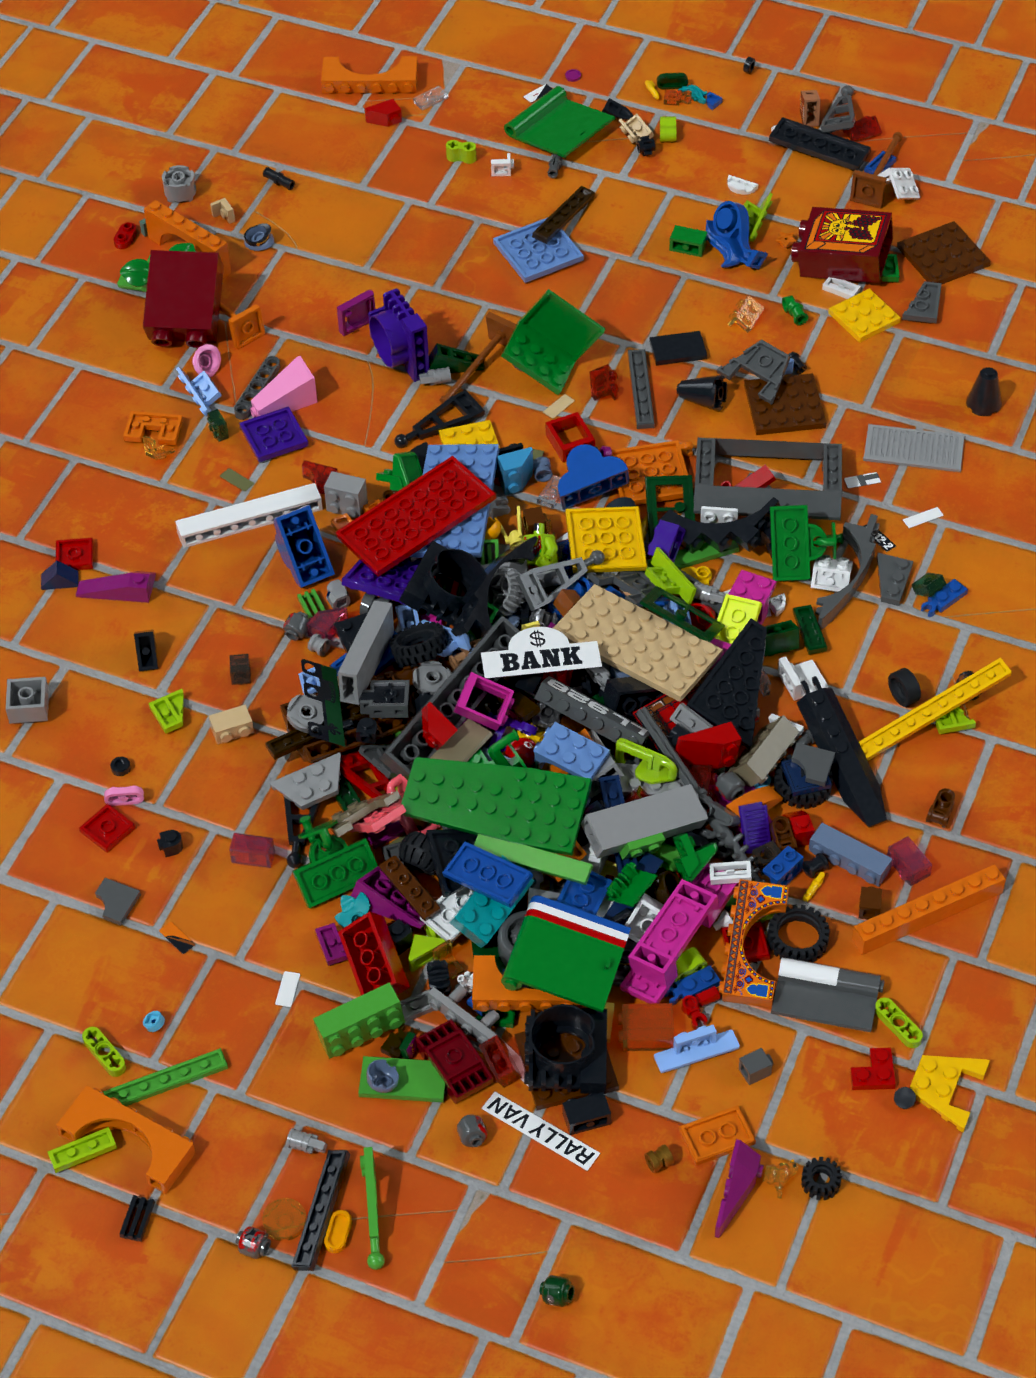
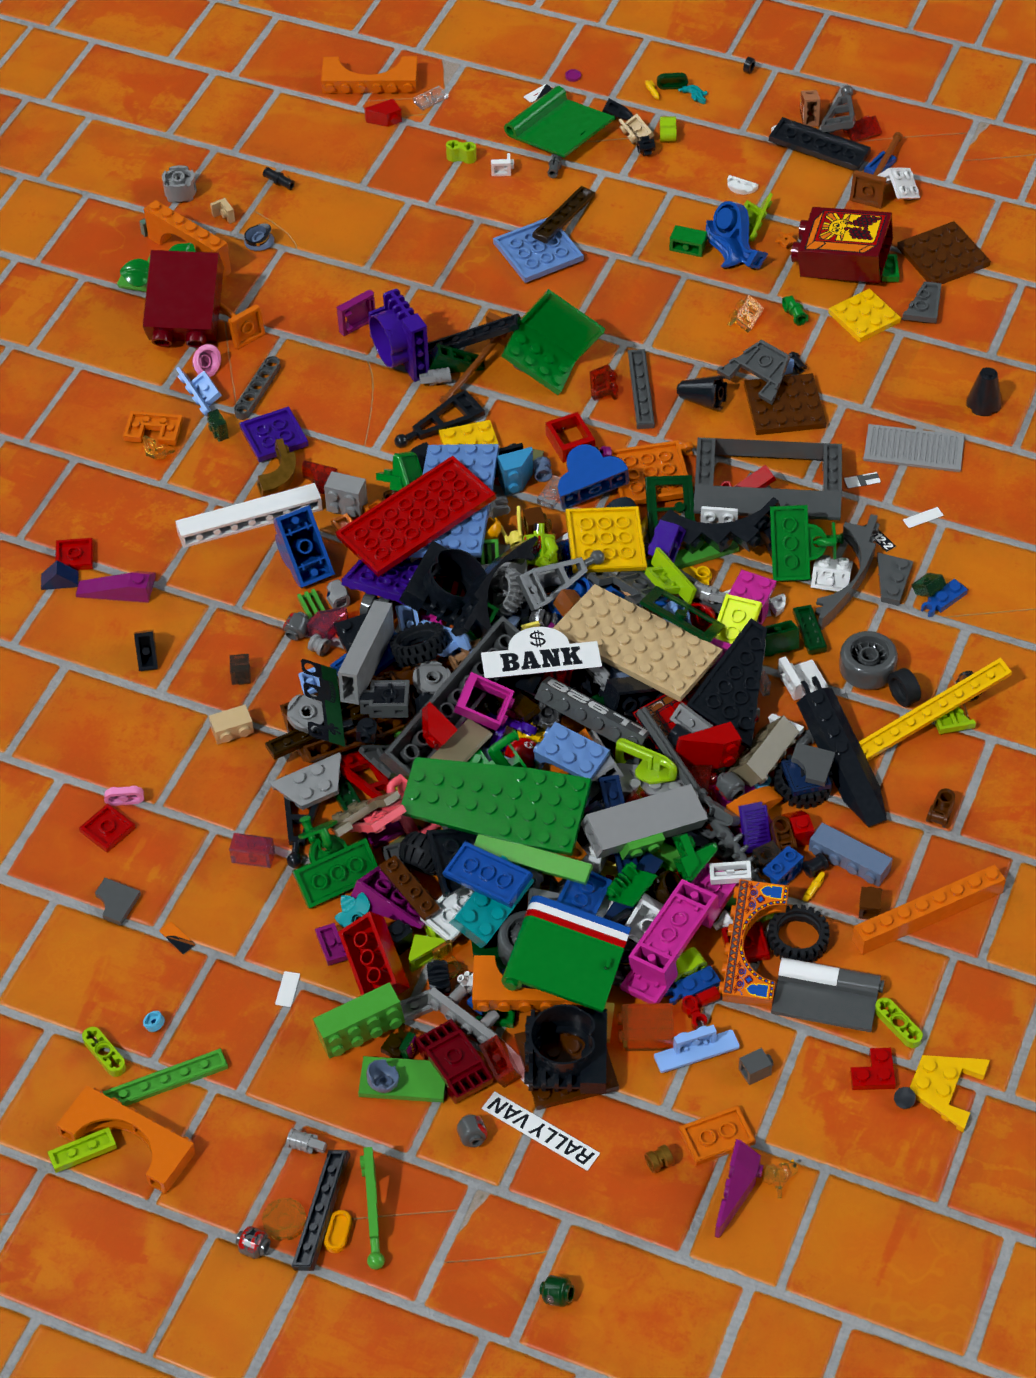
(27, 700): light grey brick -> none
(120, 766): black tile -> none
(125, 235): red plate -> none
(141, 1201): black tile -> none
(169, 710): lime wing -> none
(170, 842): black plate -> none
(236, 479): olive sticker -> none
(282, 477): none -> pearl gold arch
(290, 388): bright pink slope -> none
(479, 333): none -> black tile
(558, 406): tan sticker -> none
(586, 1113): black brick -> none
(675, 97): clear orange plate -> none
(678, 348): black tile -> none
(713, 100): blue tile -> none
(821, 1189): black tyre -> none
(839, 287): white tile -> none
(868, 660): none -> dark grey wheel
(909, 861): clear pink brick -> none

